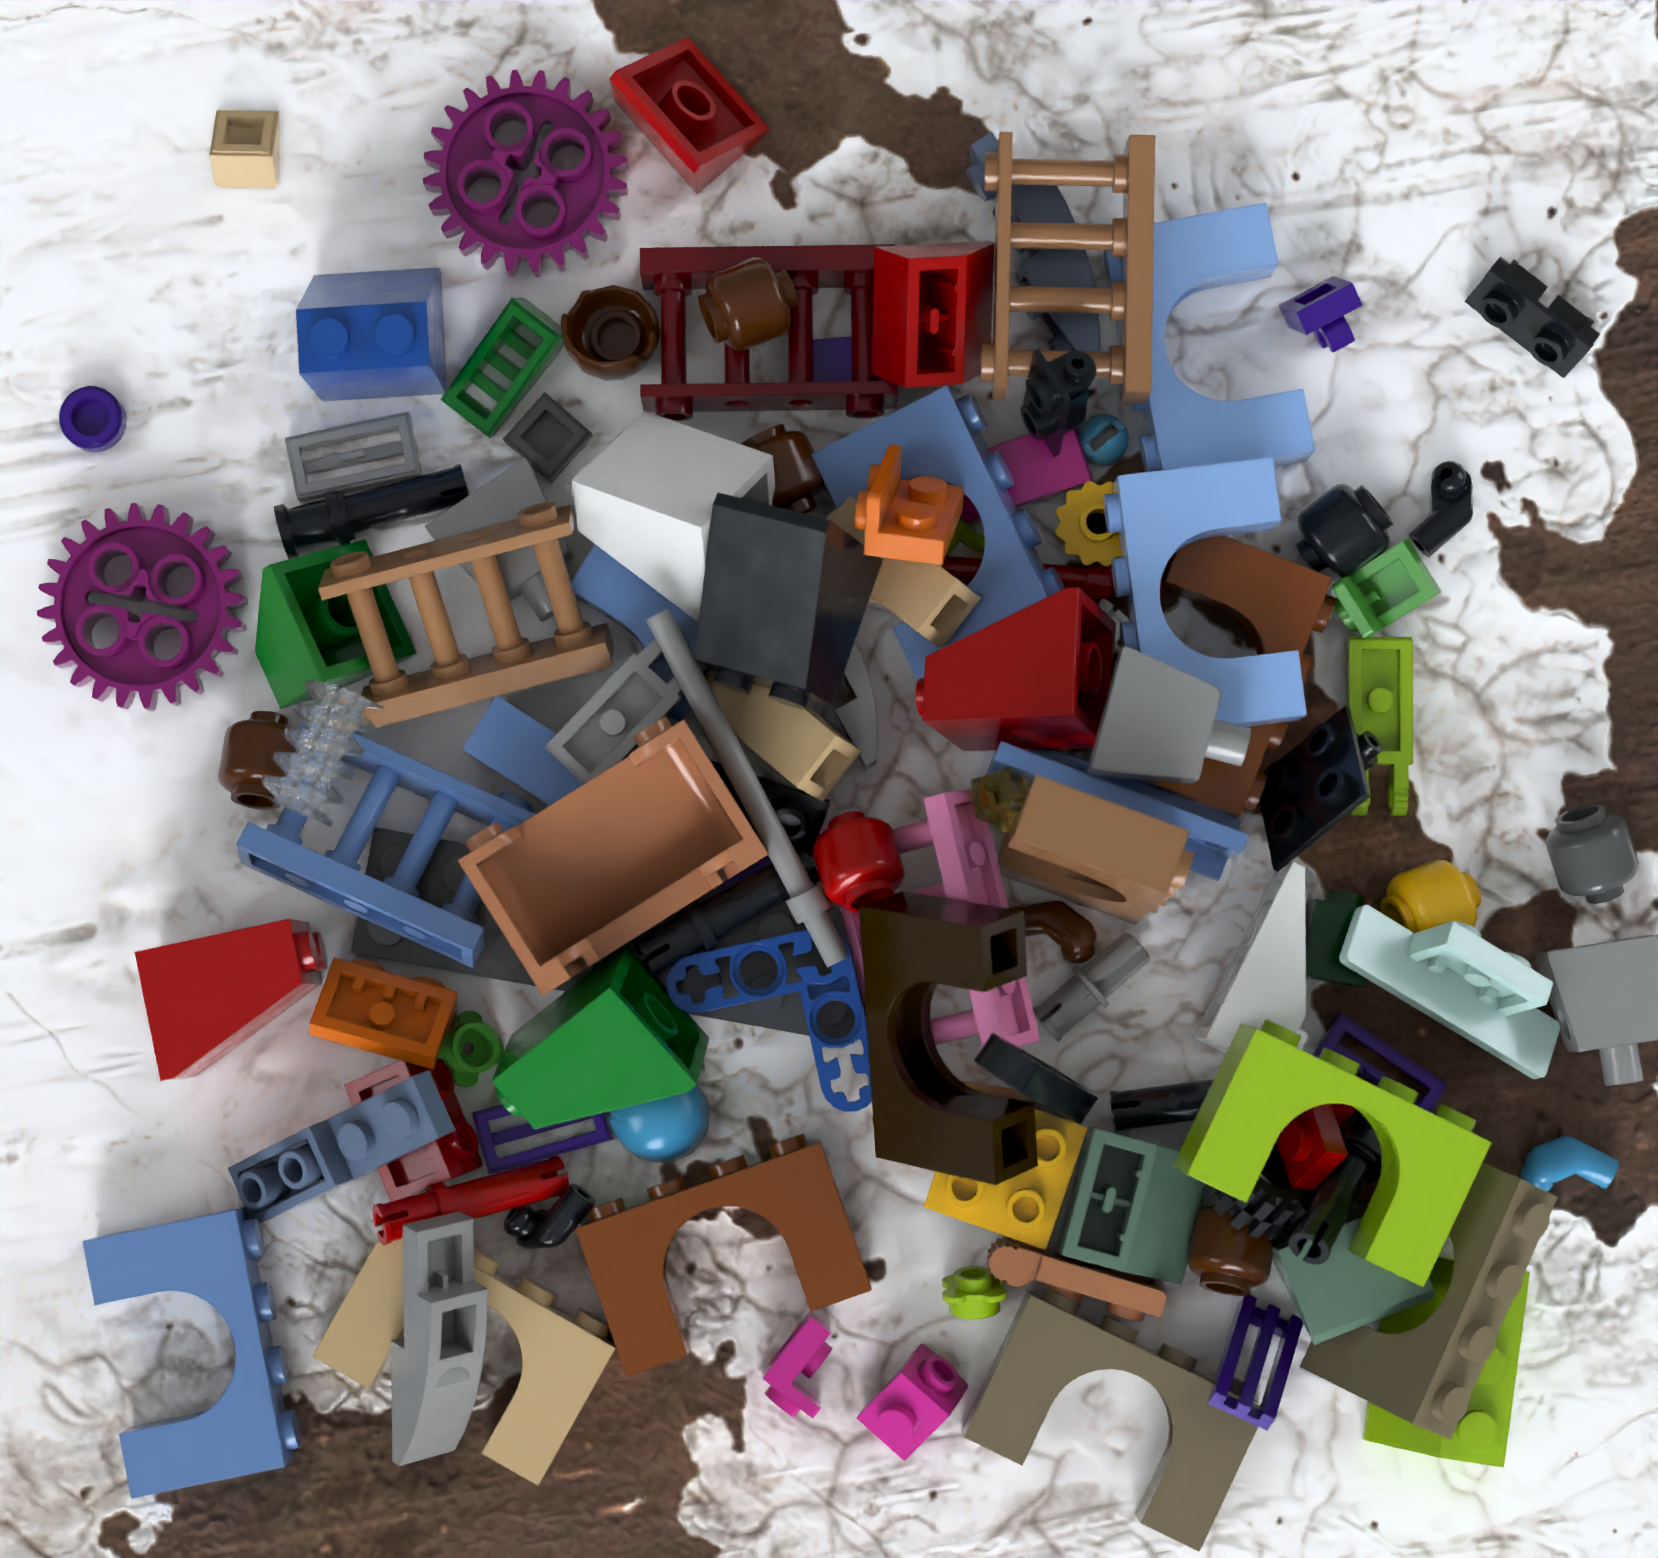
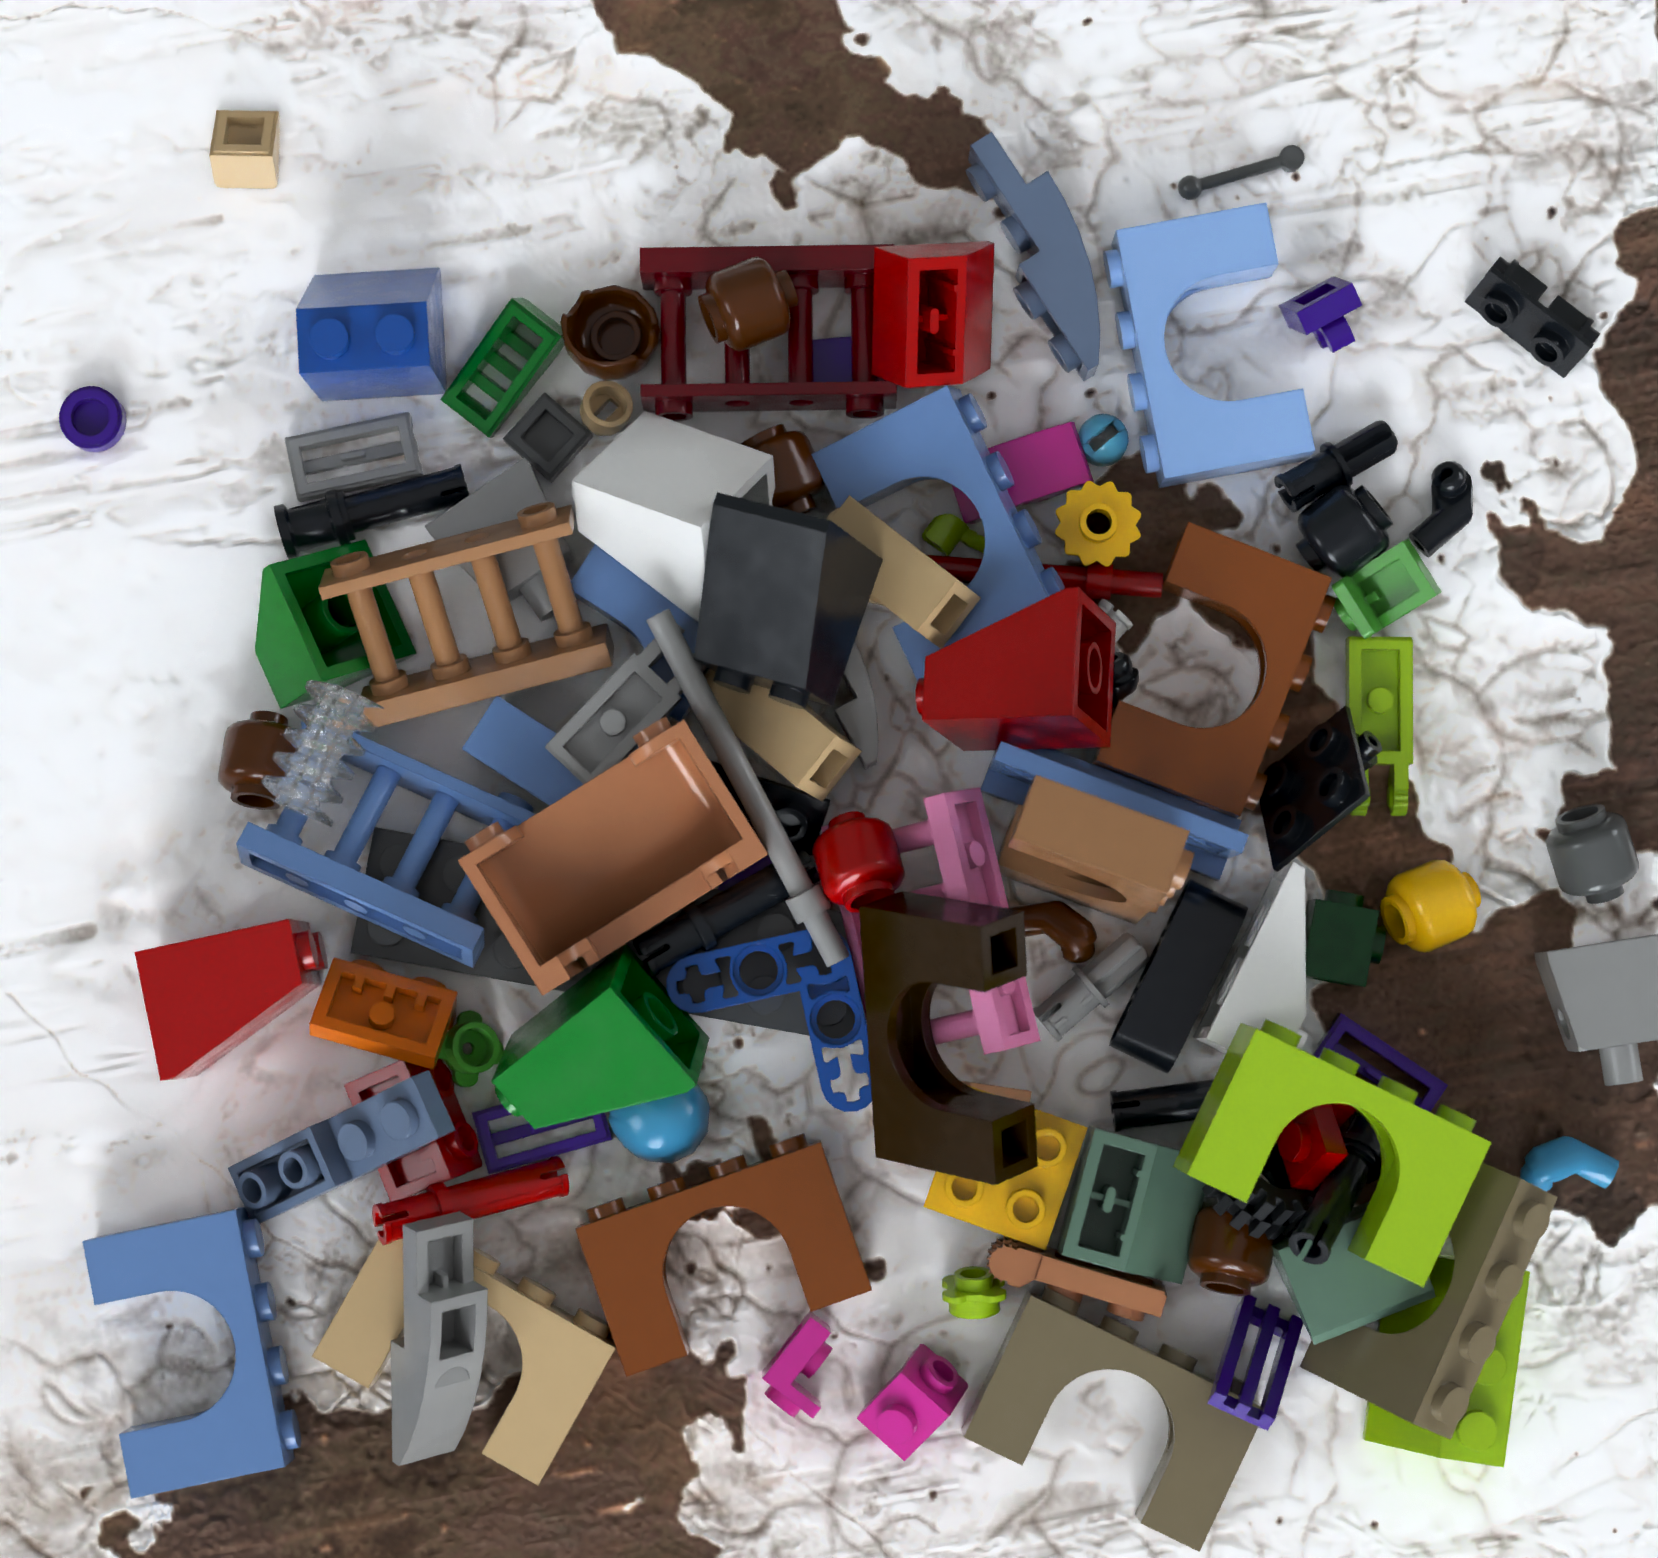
(155, 553): magenta gear -> none
(473, 154): magenta gear -> none
(549, 1226): black arm -> none
(597, 398): none -> tan hinge
(687, 111): red slope -> none
(907, 517): orange bracket -> none
(999, 798): clear yellow piece -> none
(1035, 1078): black beam -> none
(1057, 396): black hinge -> none
(1126, 238): medium nougat fence -> none
(1156, 519): light blue arch -> none
(1161, 724): light grey torso -> none
(1178, 976): none -> black beam
(1289, 160): none -> dark grey hinge
(1336, 464): none -> black axle
(1459, 983): light aqua bracket -> none

